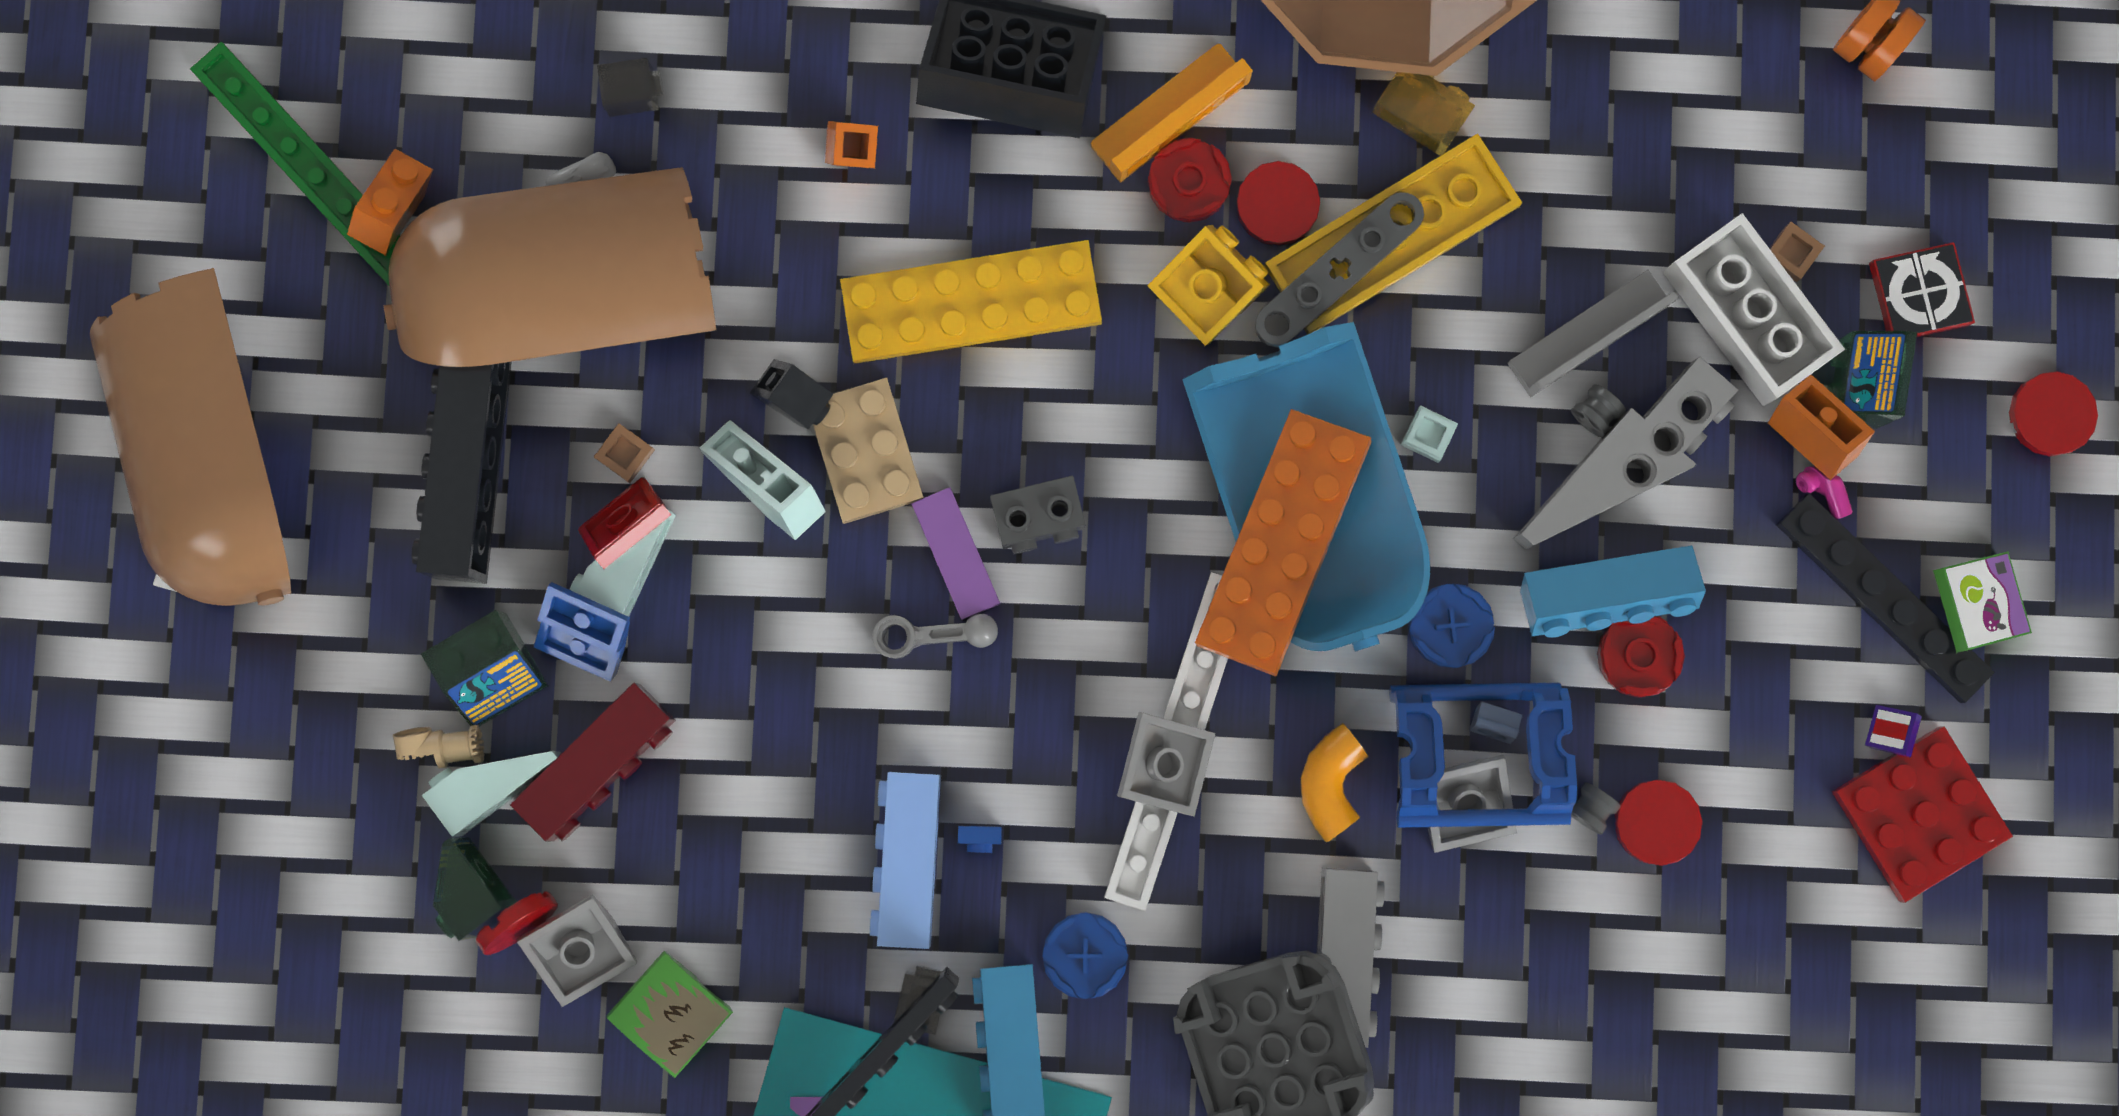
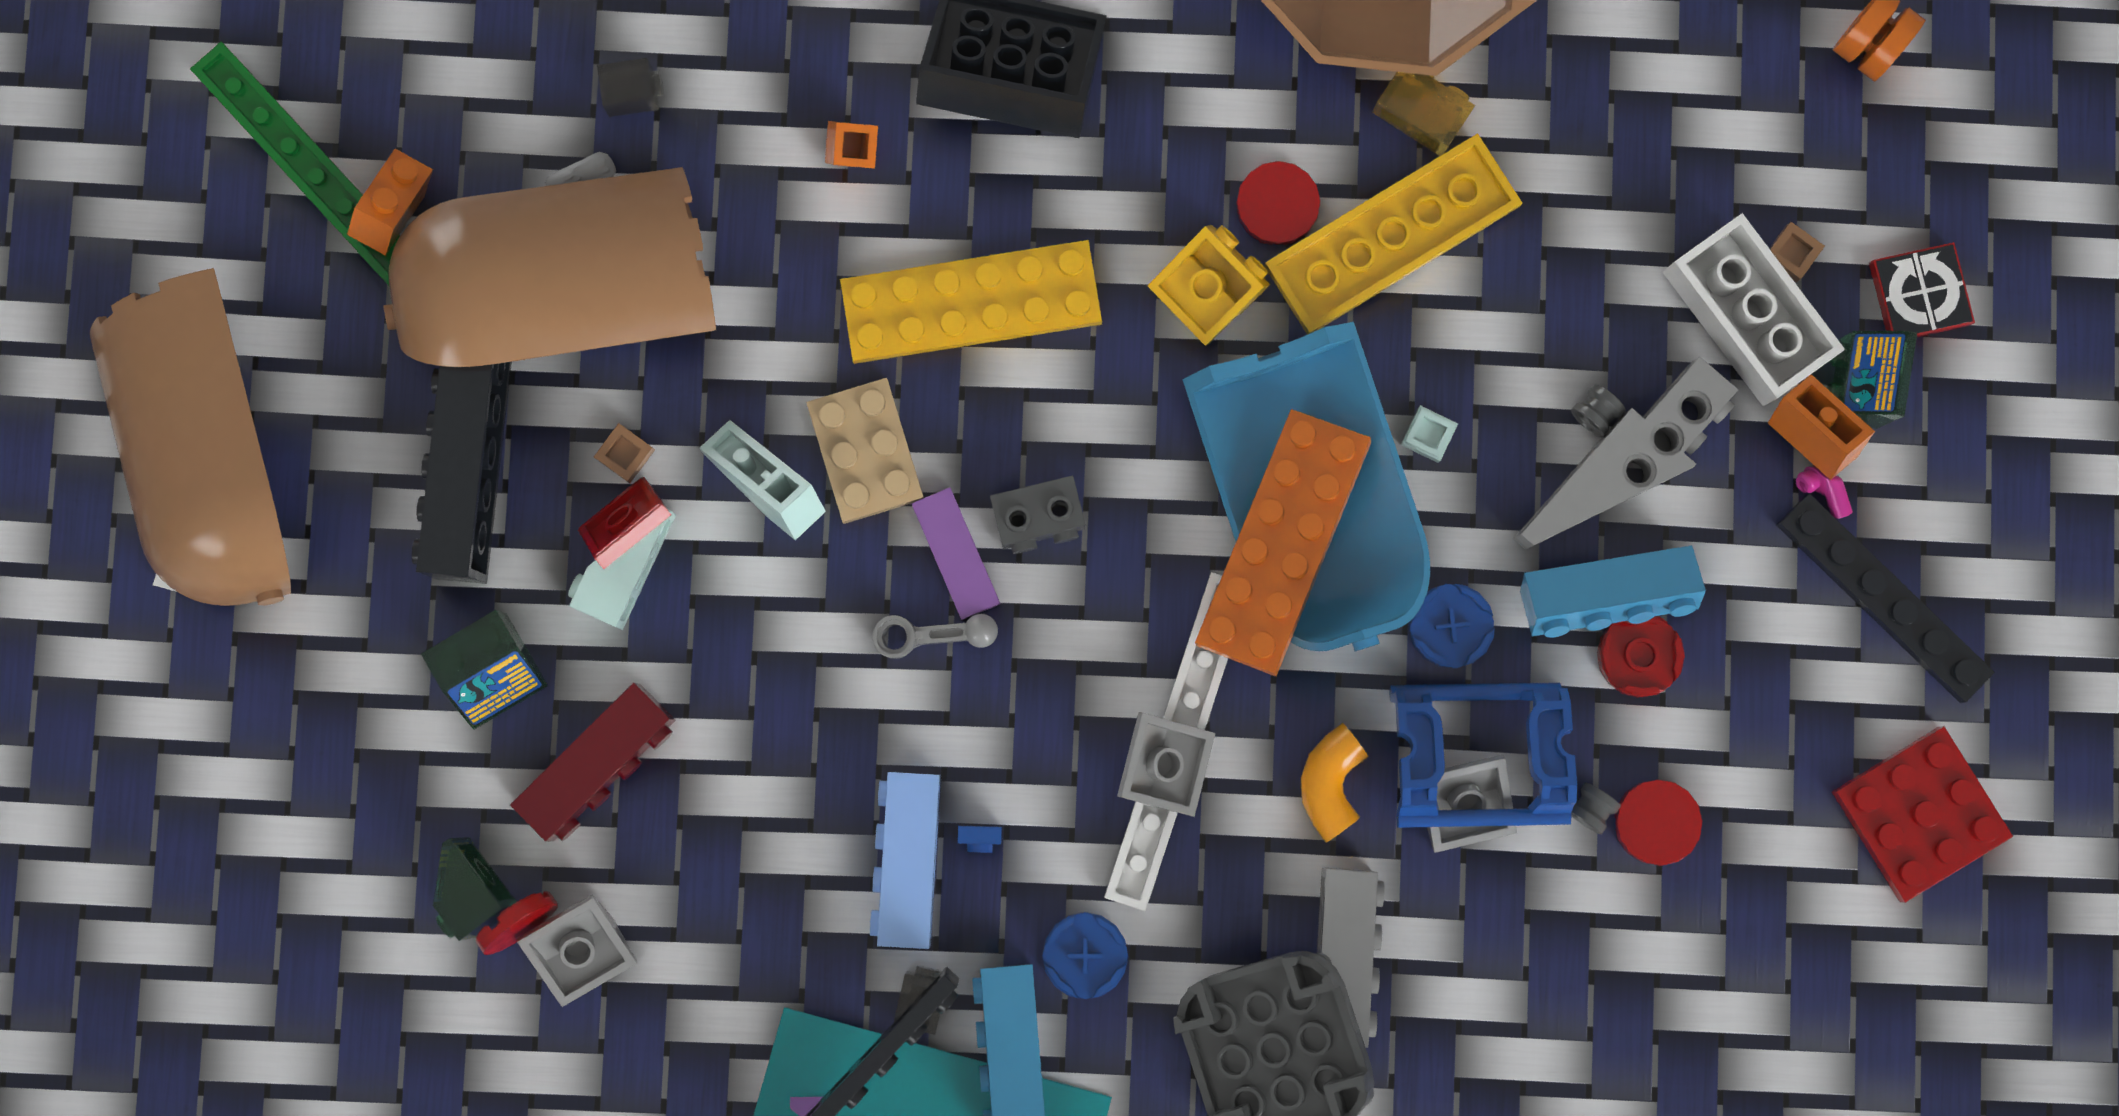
(445, 747): tan connector -> none
(475, 792): light aqua slope -> none
(582, 632): blue slope -> none
(669, 1014): slope -> none
(793, 394): black slope -> none
(1171, 111): light orange panel -> none
(1189, 180): red tile -> none
(1362, 250): dark grey piece -> none
(1496, 722): sand blue piece -> none
(1590, 333): light grey panel -> none
(1893, 730): tile -> none
(1982, 602): tile -> none
(2053, 414): red tile -> none

